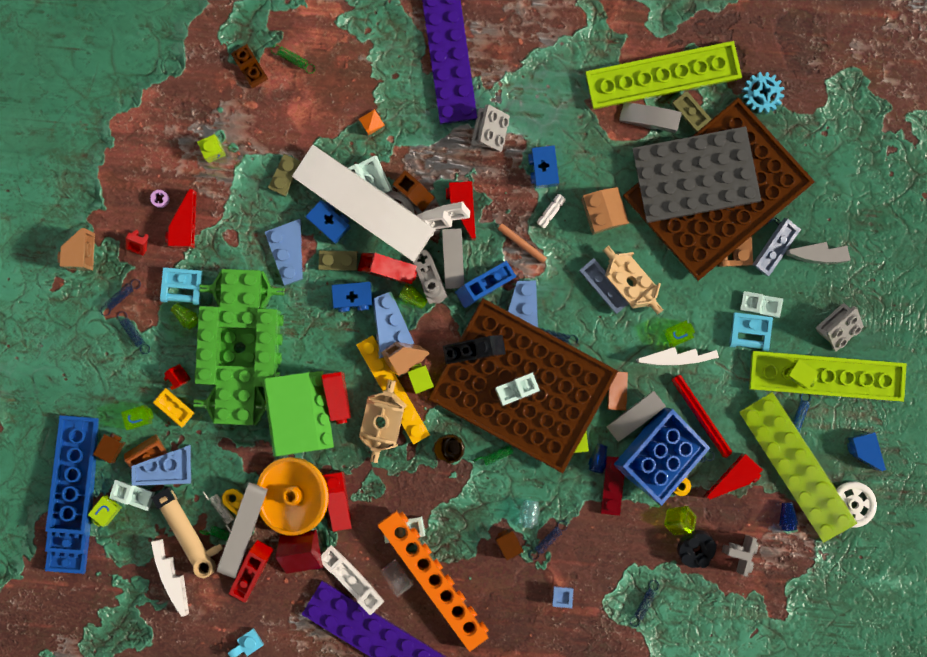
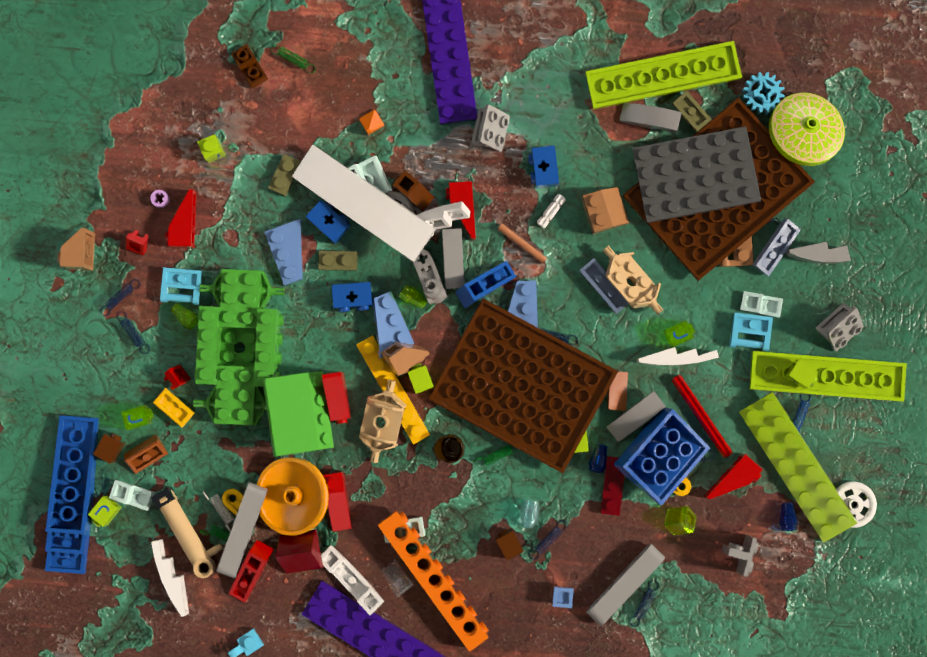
(165, 469): medium blue wing -> none
(387, 268): slope -> none
(474, 349): black slope -> none
(517, 389): light aqua slope -> none
(625, 584): none -> light grey beam
(703, 556): black plate -> none
(806, 129): none -> lime dish
(867, 449): blue slope -> none

